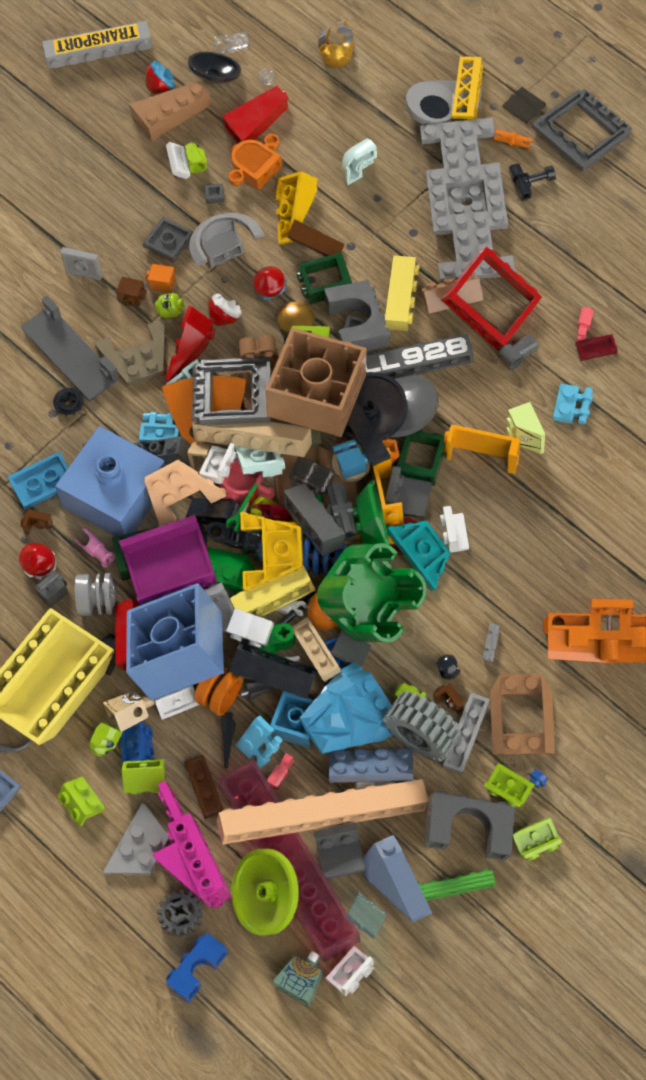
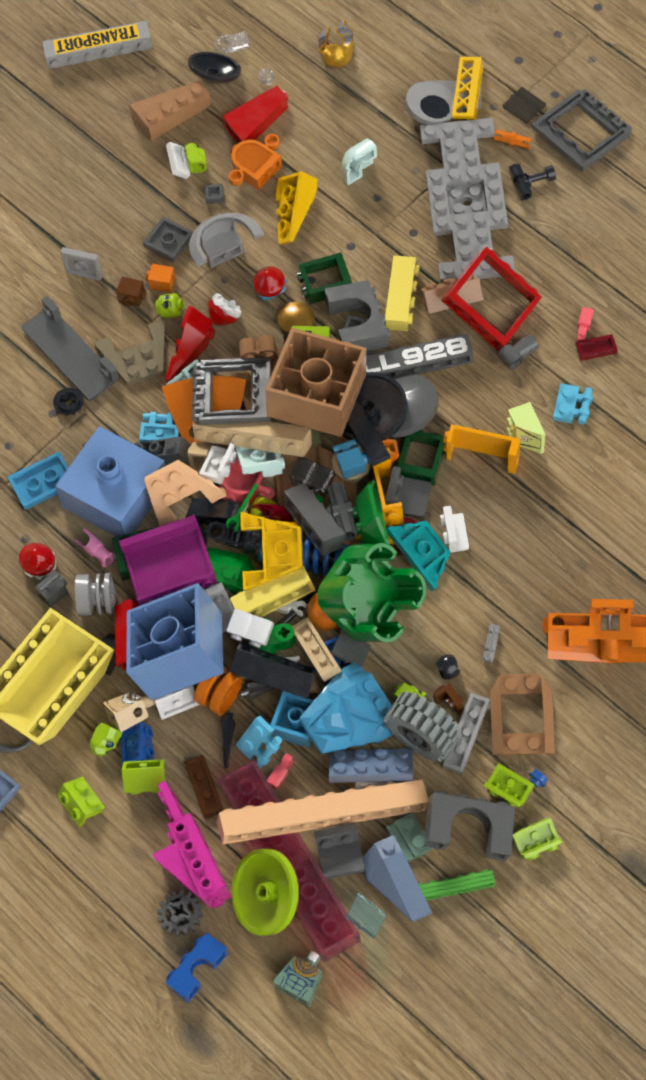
(37, 519): reddish brown bracket -> none
(138, 845): light grey wing -> none
(158, 78): hair -> none
(314, 239): reddish brown tile -> none
(350, 971): white bracket -> none
(409, 836): none -> sand green plate

